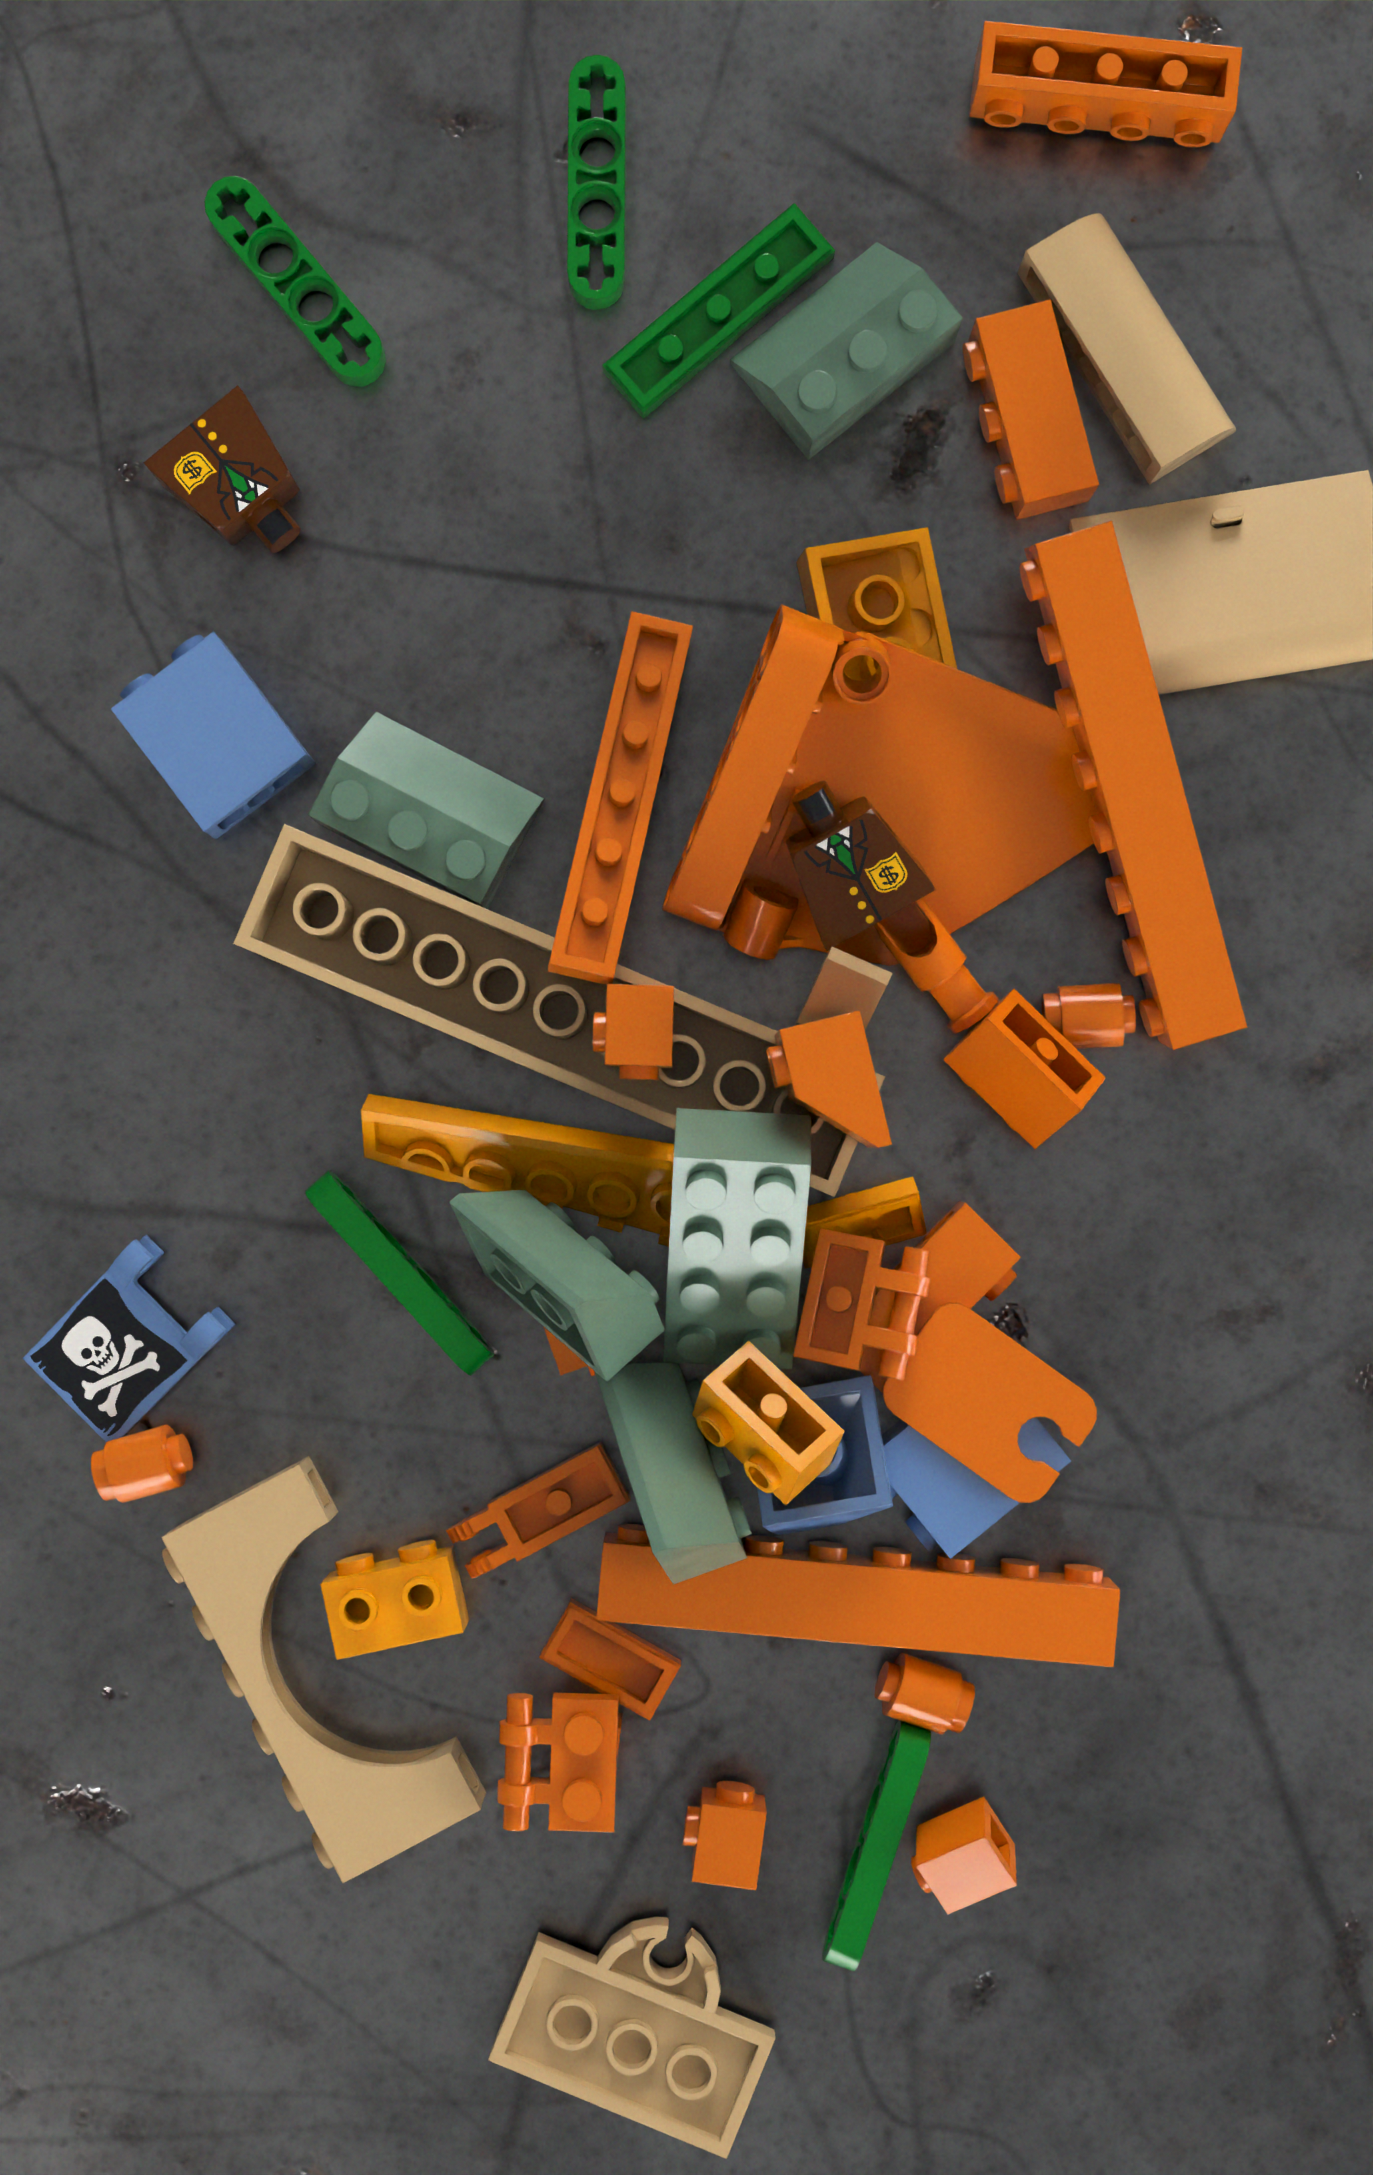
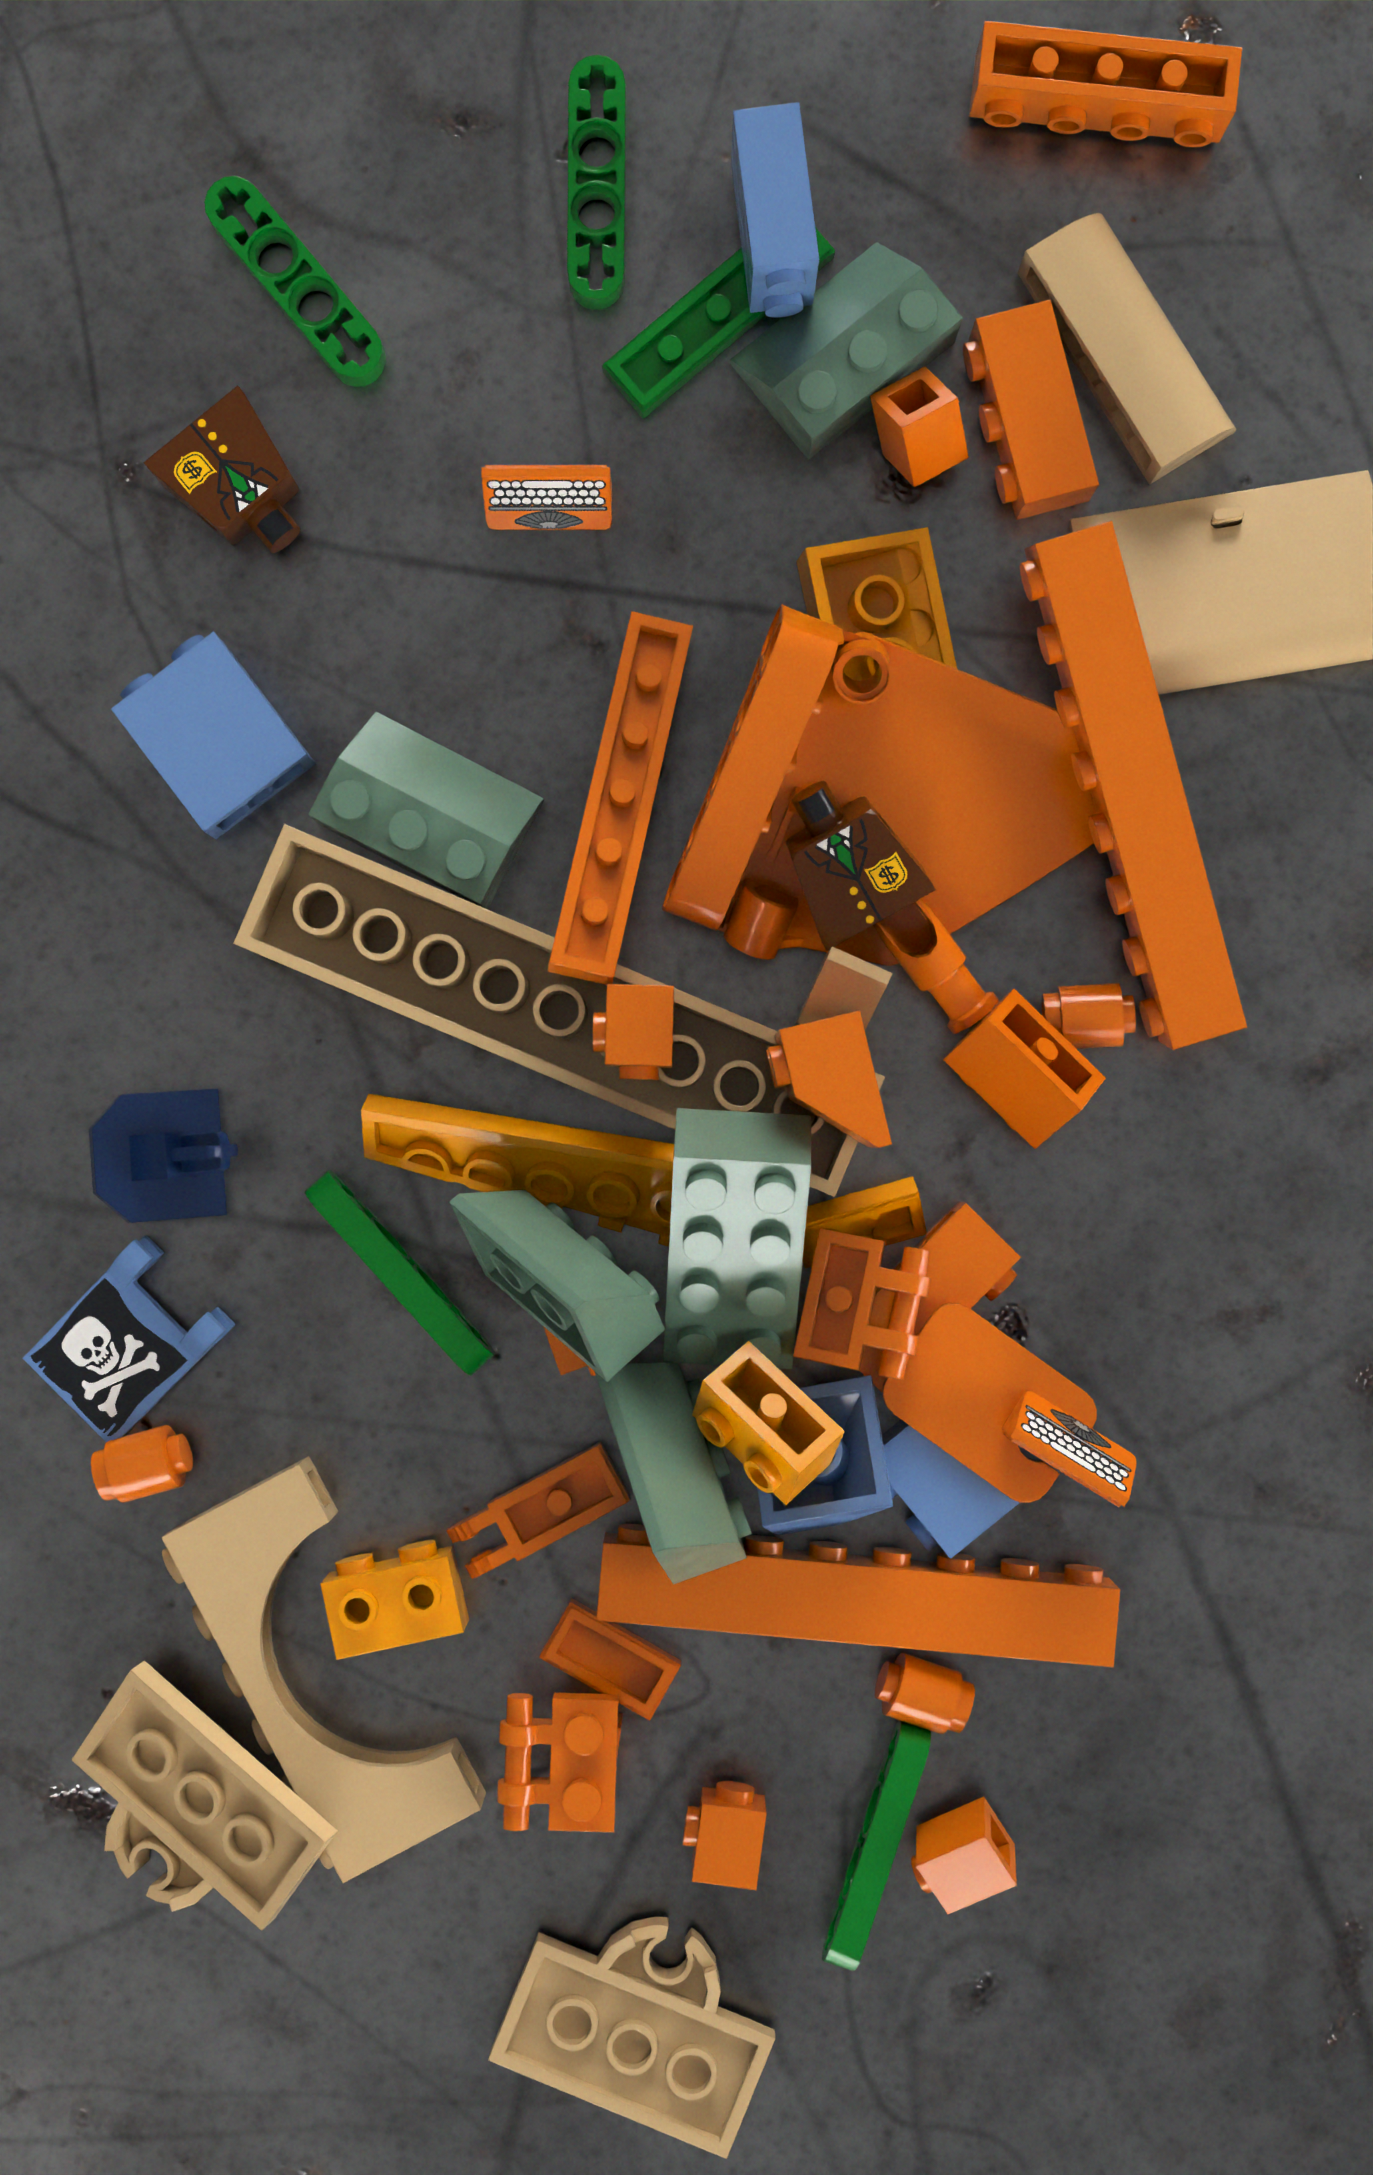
(161, 1156): none -> dark blue piece
(197, 1803): none -> tan plate
(547, 497): none -> slope
(774, 209): none -> medium blue brick
(919, 426): none -> orange brick
(1072, 1448): none -> slope

